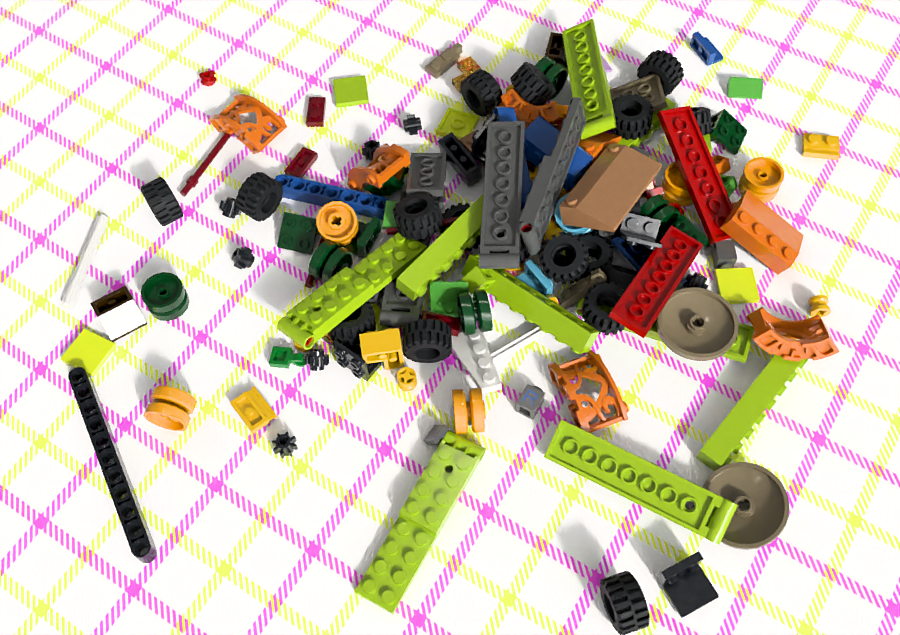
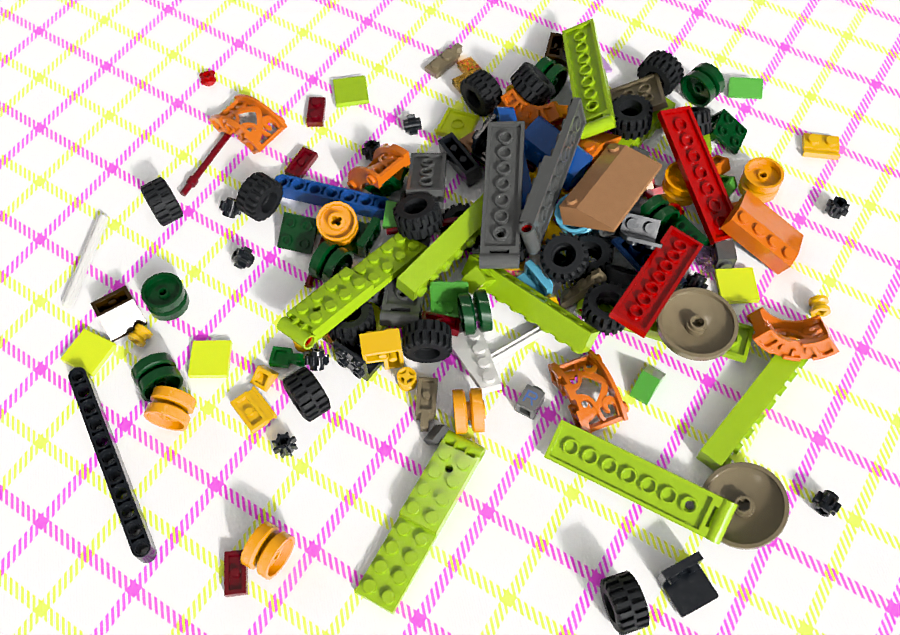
(140, 335): none -> yellow wheel
(155, 371): none -> dark green wheel
(210, 359): none -> neon yellow tile
(235, 574): none -> dark red plate
(264, 377): none -> yellow slope
(267, 550): none -> light orange wheel
(306, 394): none -> black tyre
(426, 401): none -> dark tan hinge
(647, 384): none -> bright green slope
(702, 84): none -> dark green wheel
(705, 49): blue panel -> none
(706, 258): none -> clear purple plate
(826, 503): none -> black gear
(837, 207): none -> black gear

